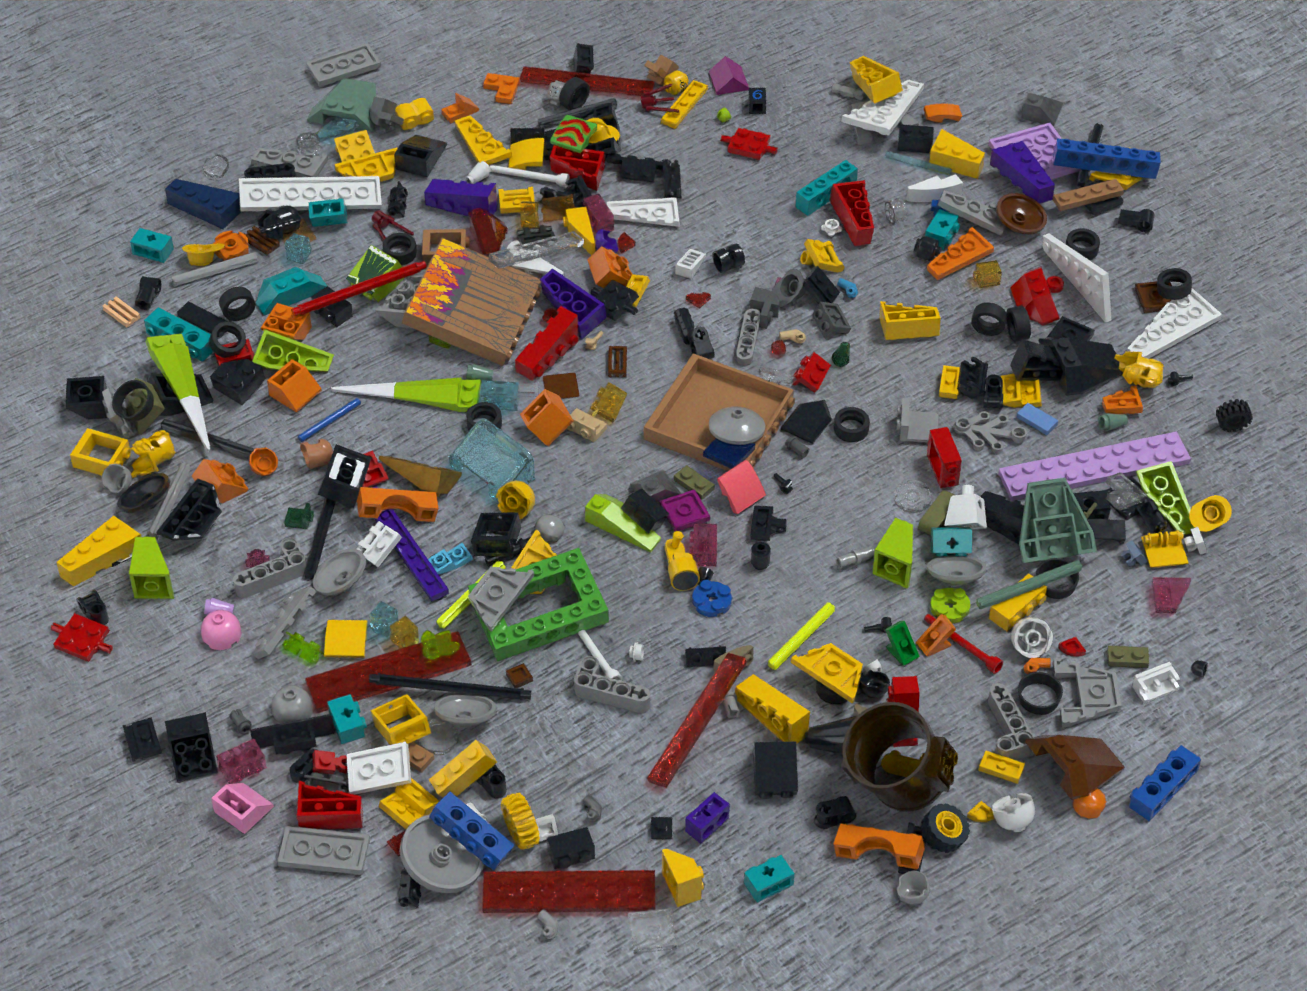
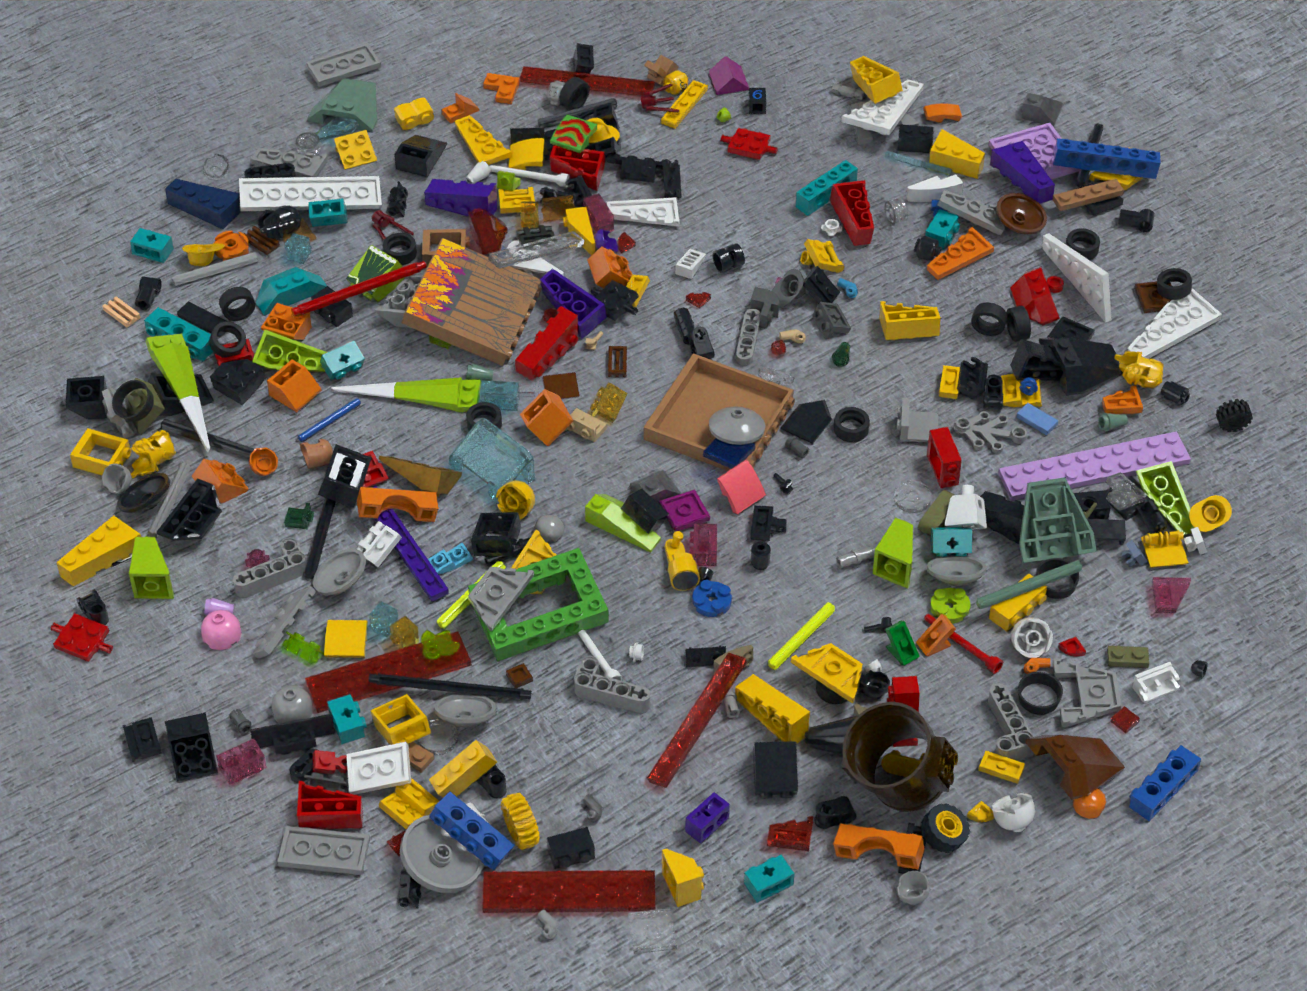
(240, 806): bright pink slope -> none
(347, 353): none -> brick
(376, 164): yellow wing -> none
(383, 112): dark grey brick -> none
(507, 181): none -> lime bracket
(546, 827): white tile -> none
(661, 827): black plate -> none
(692, 480): olive plate -> none
(791, 834): none -> clear red wing
(811, 372): red bracket -> none
(987, 274): clear yellow brick -> none
(1028, 382): none -> blue plate
(1125, 719): none -> clear red tile
(1174, 378): black hand -> none
(1175, 392): none -> black brick

